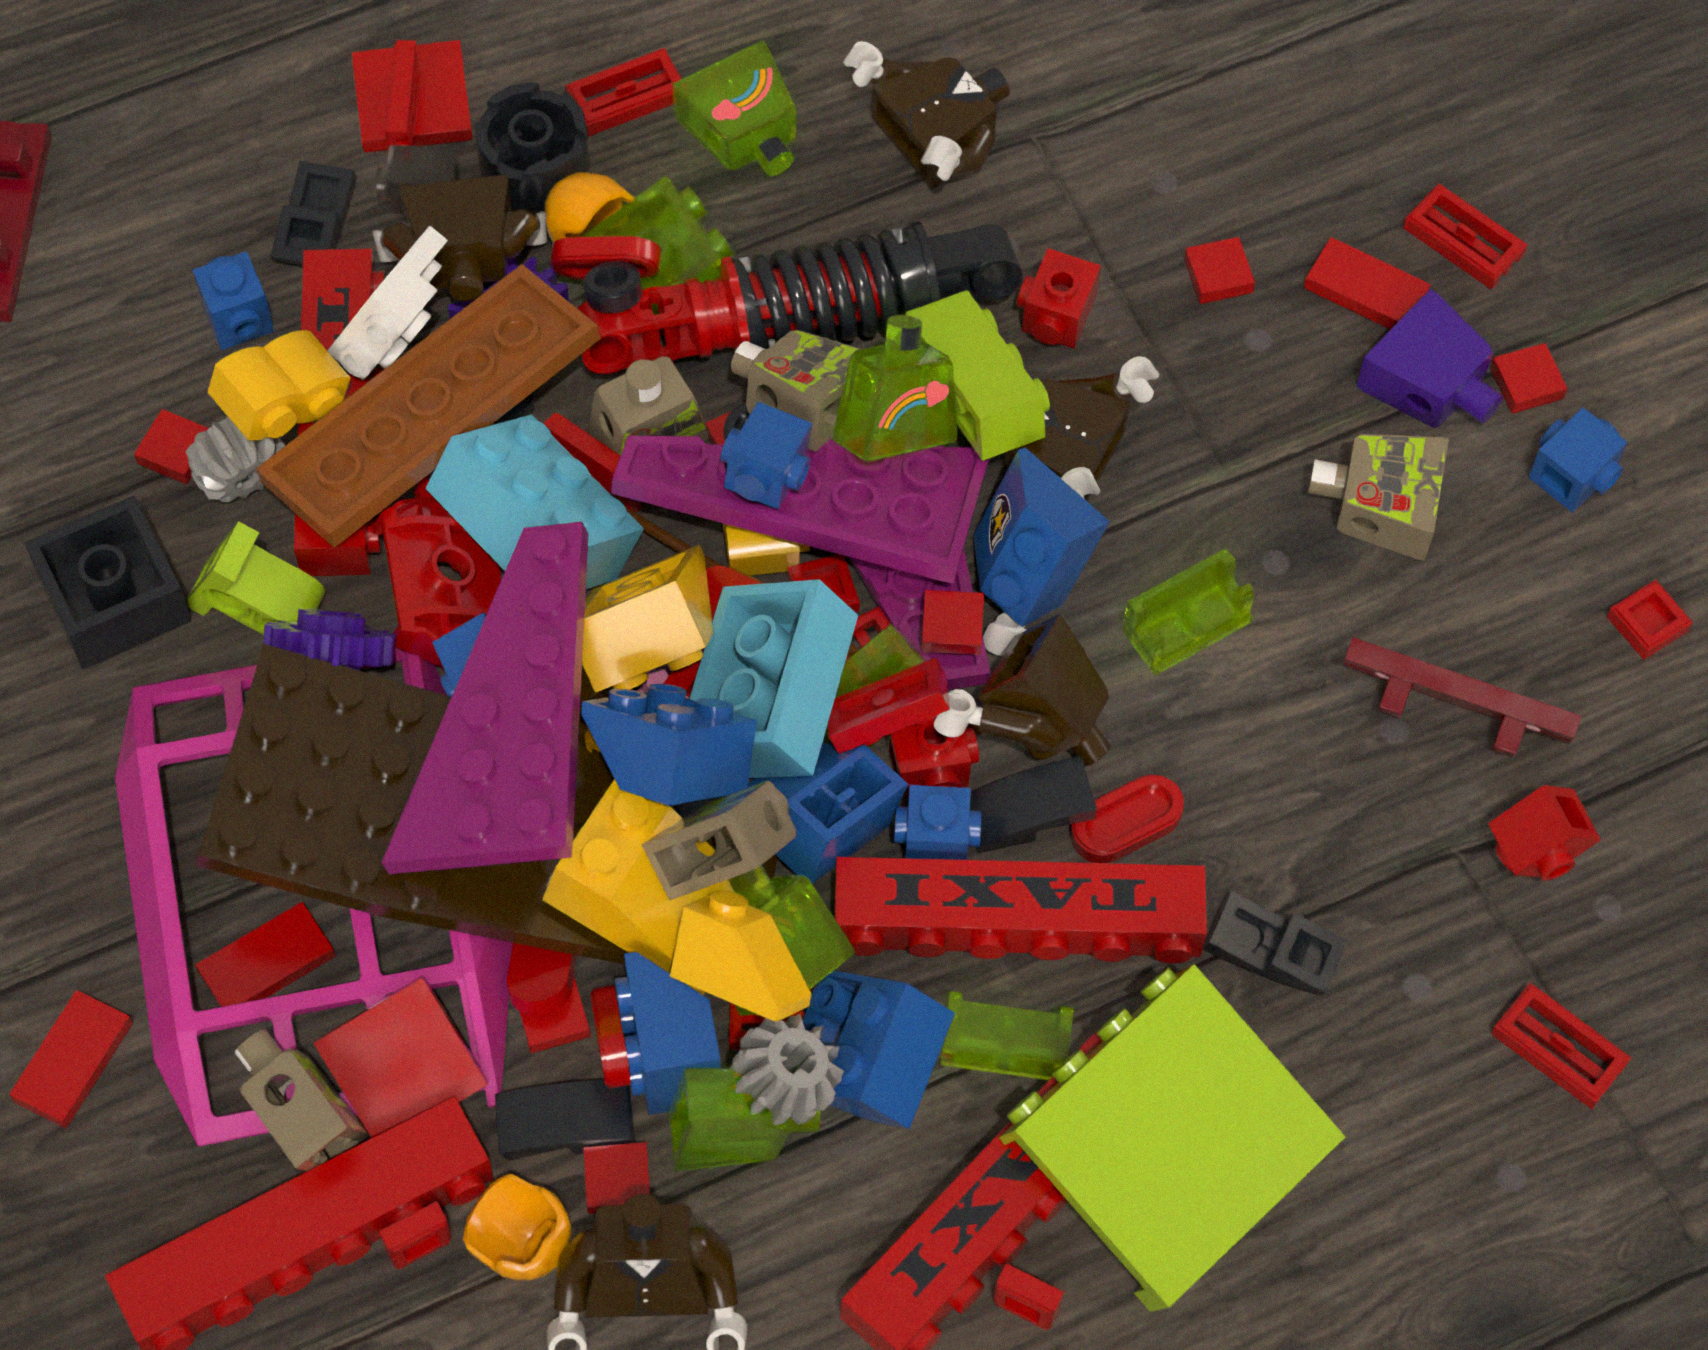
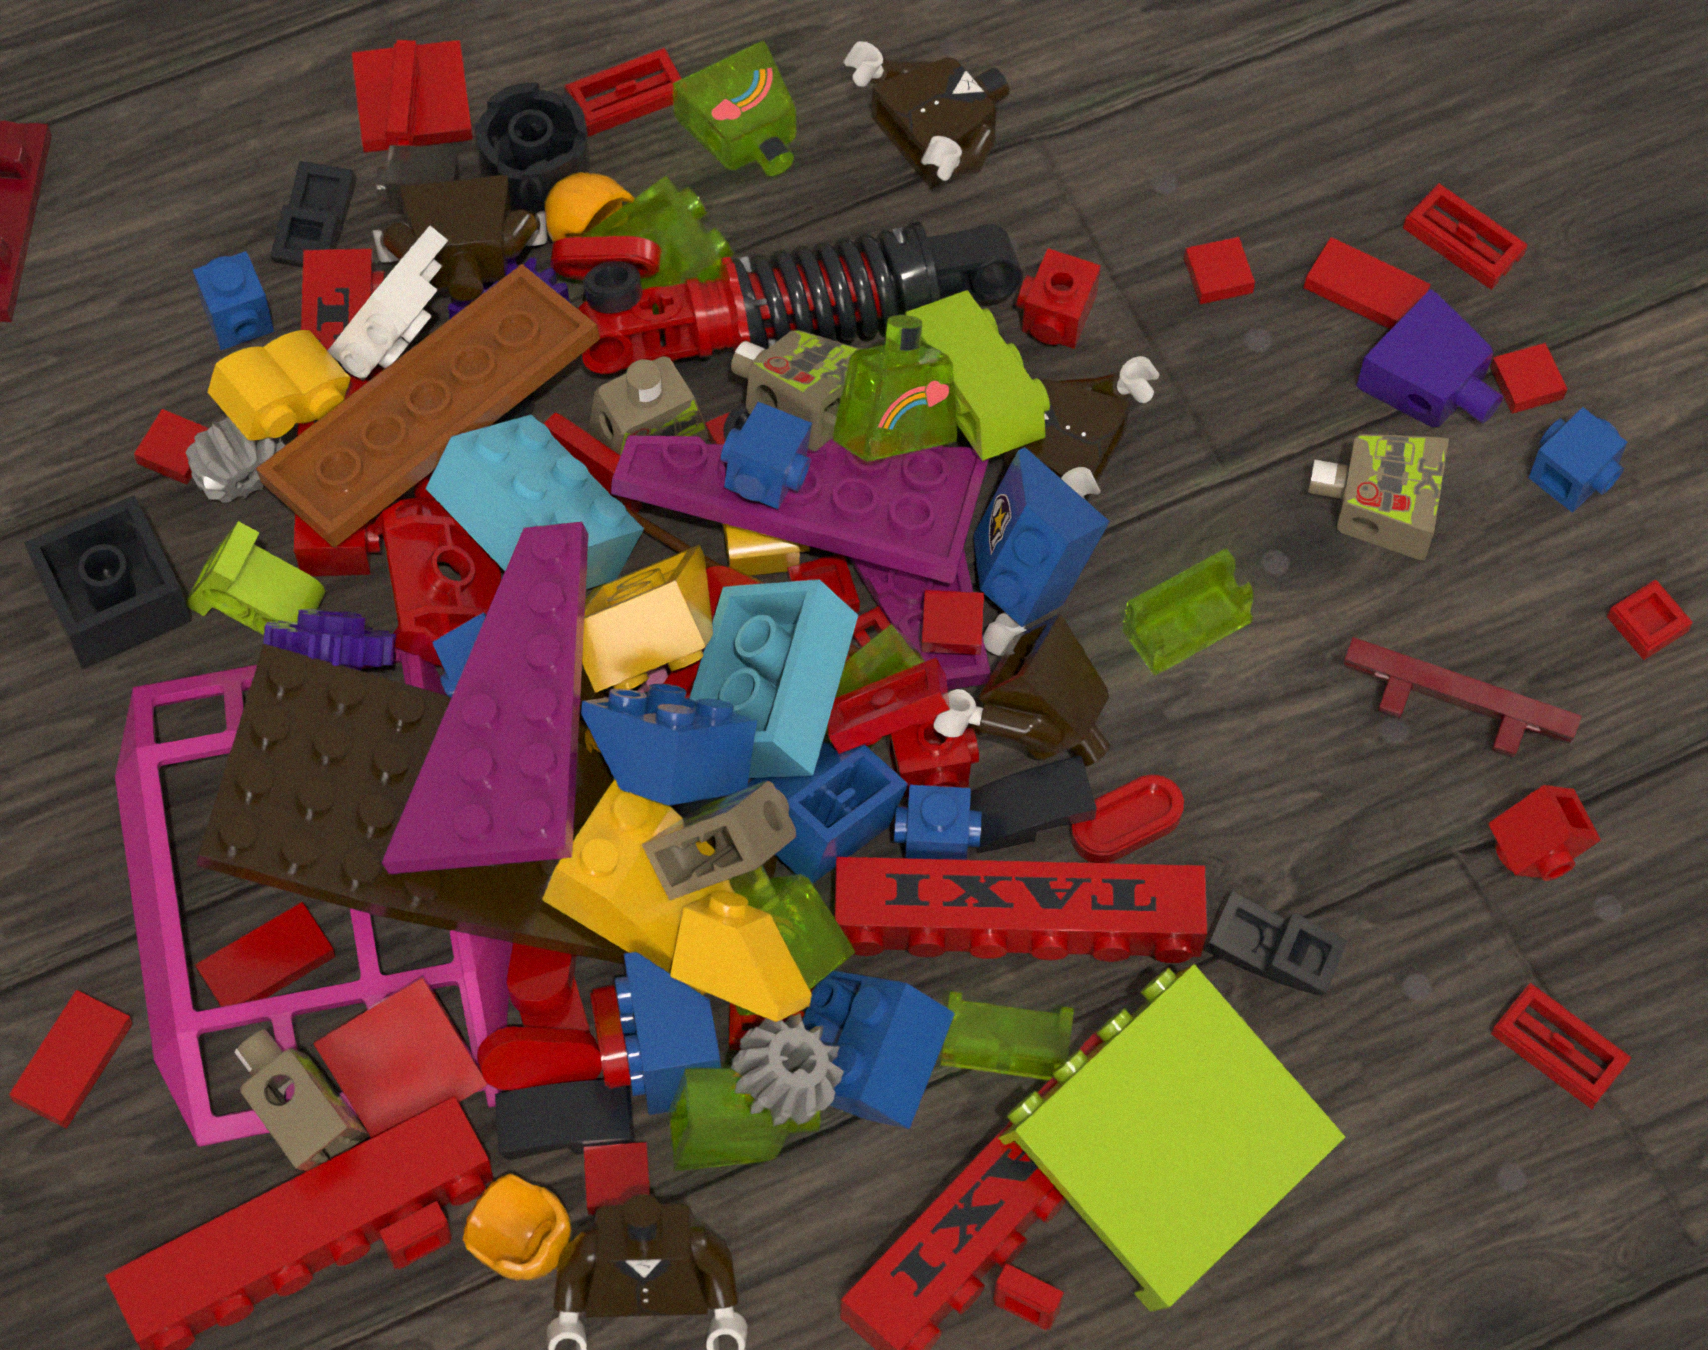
(538, 1057): none -> red tile

